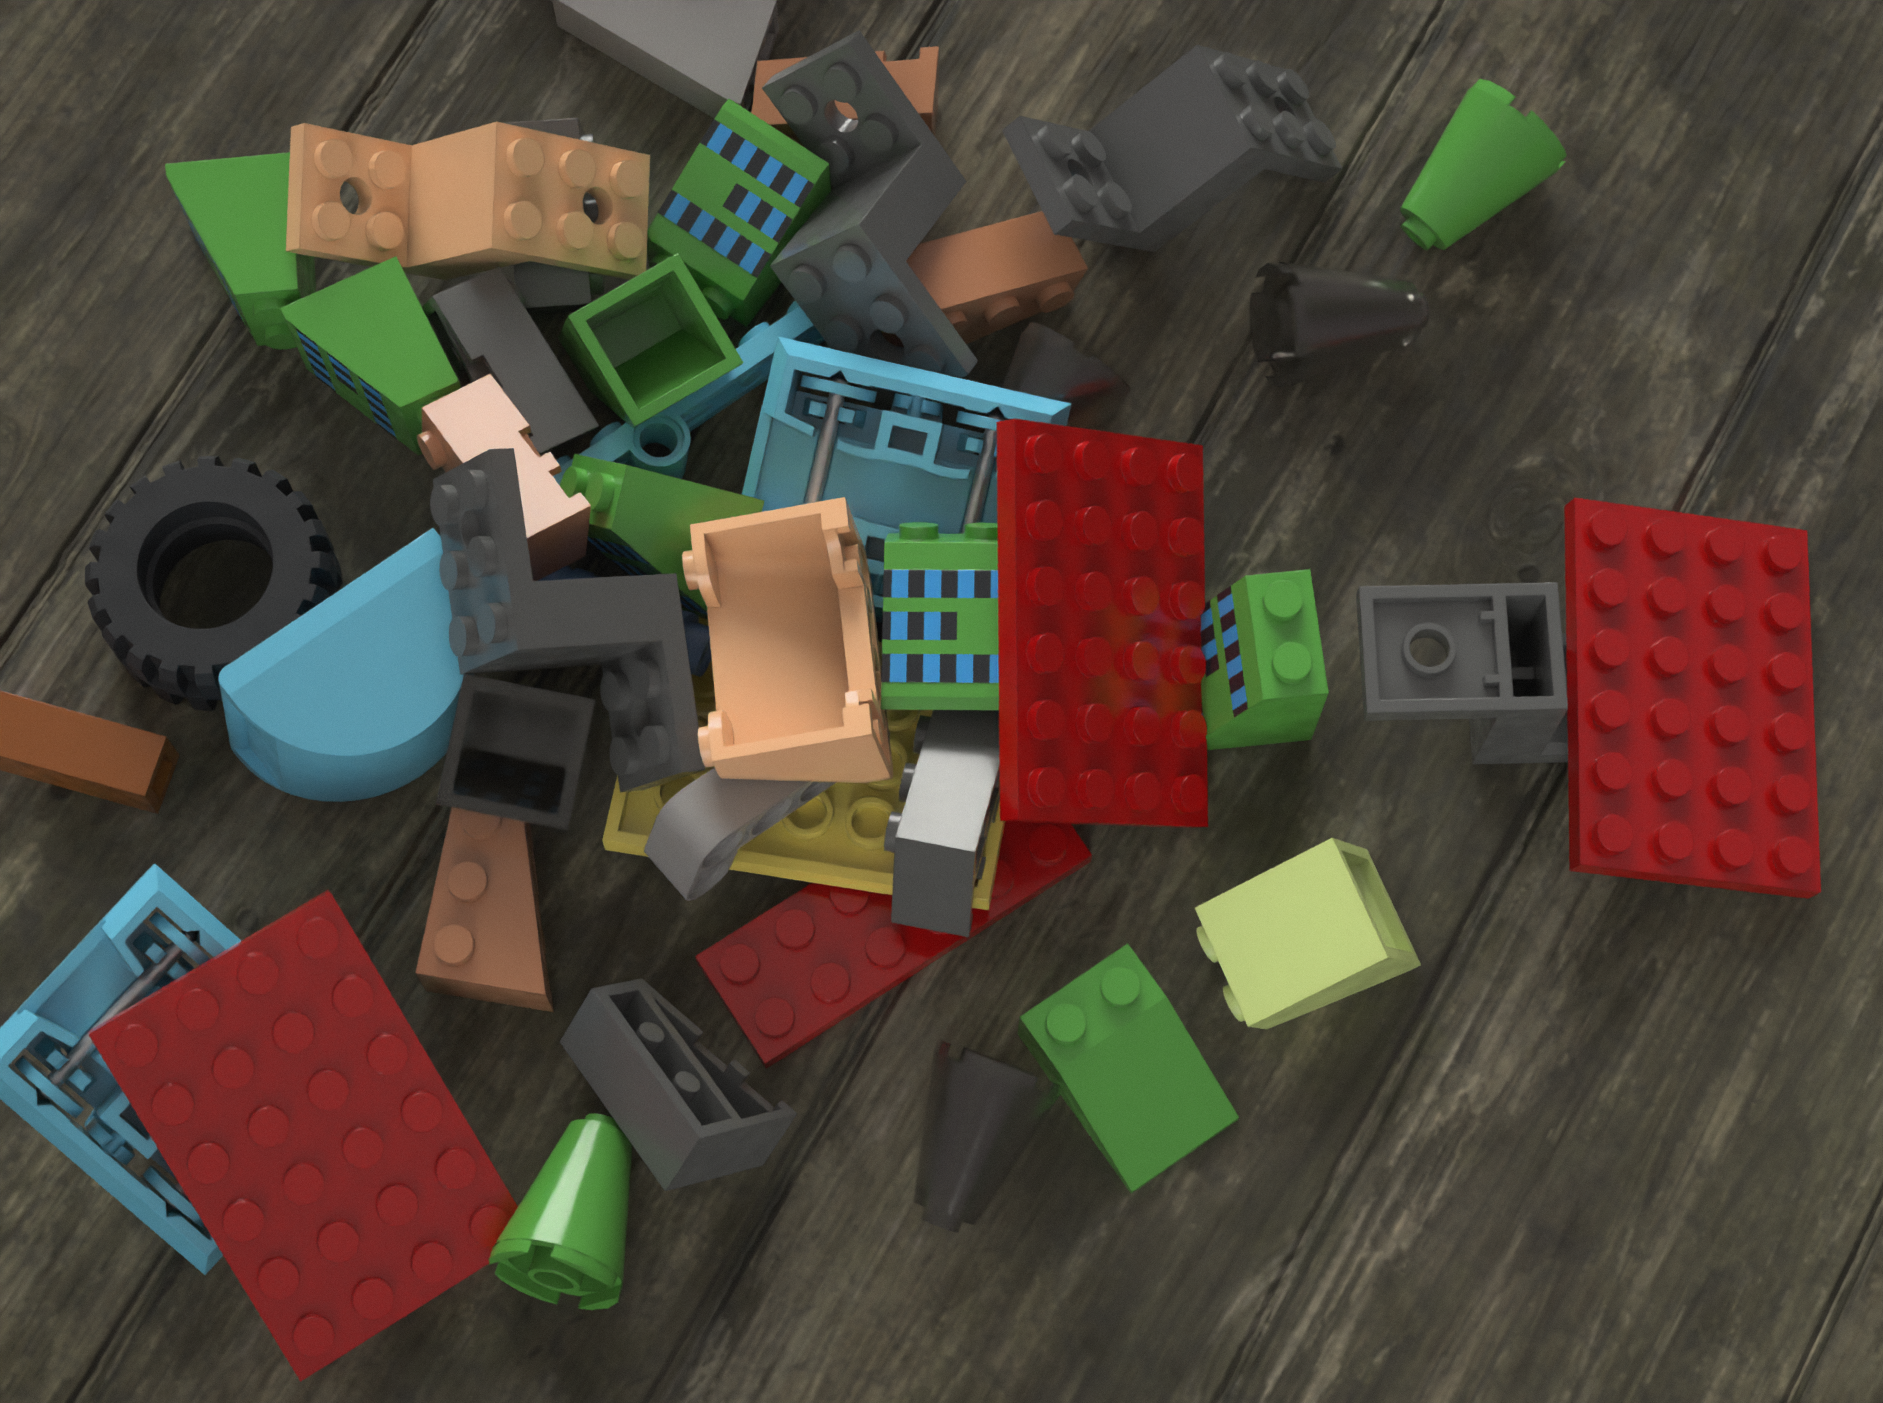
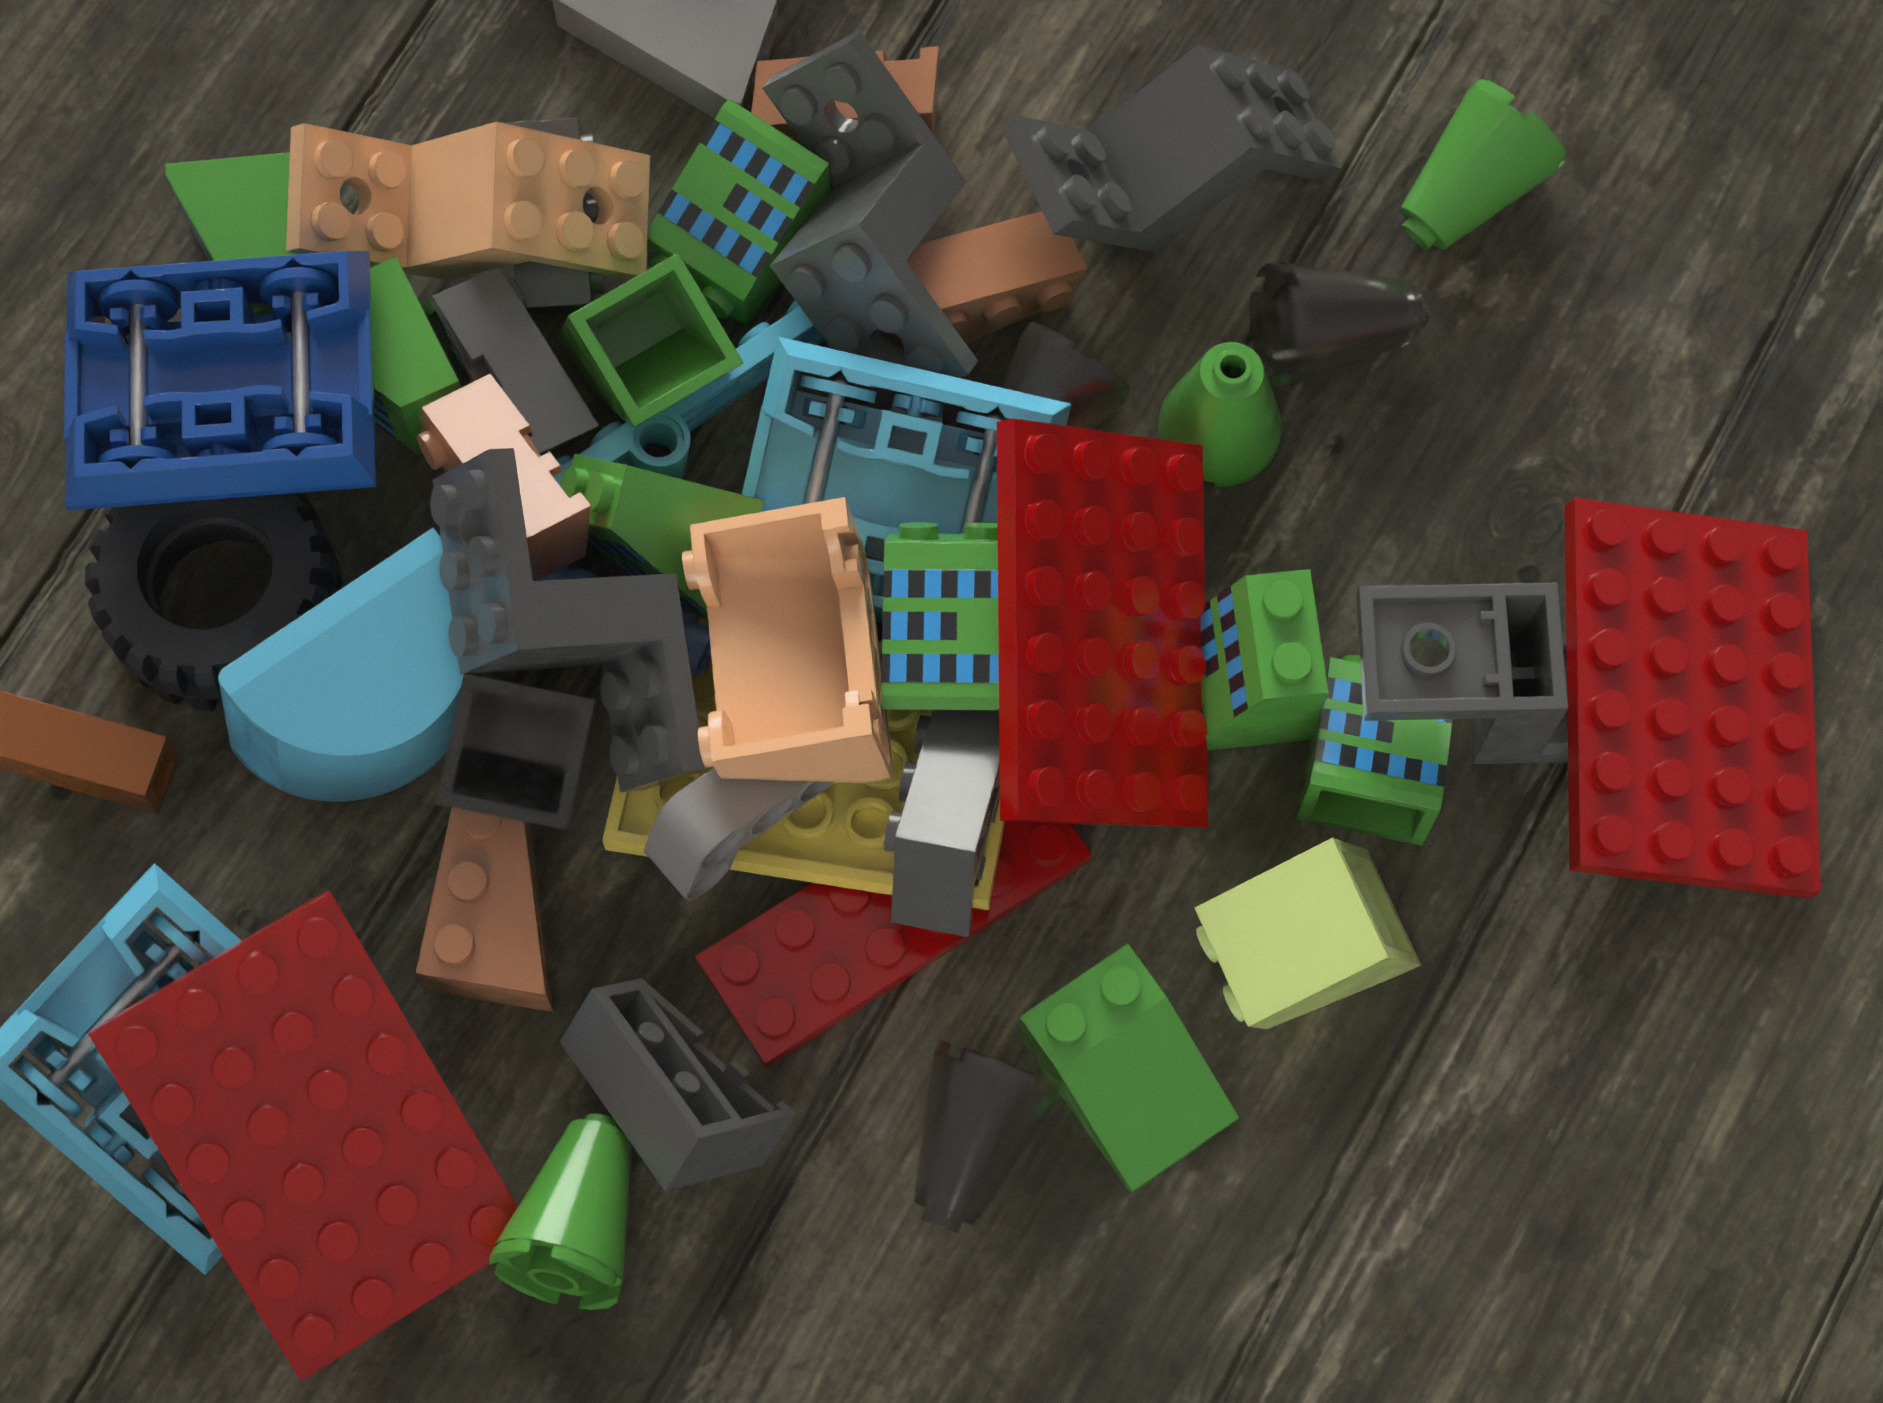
(223, 394): none -> blue piece
(1227, 410): none -> bright green cone
(1372, 773): none -> bright green slope

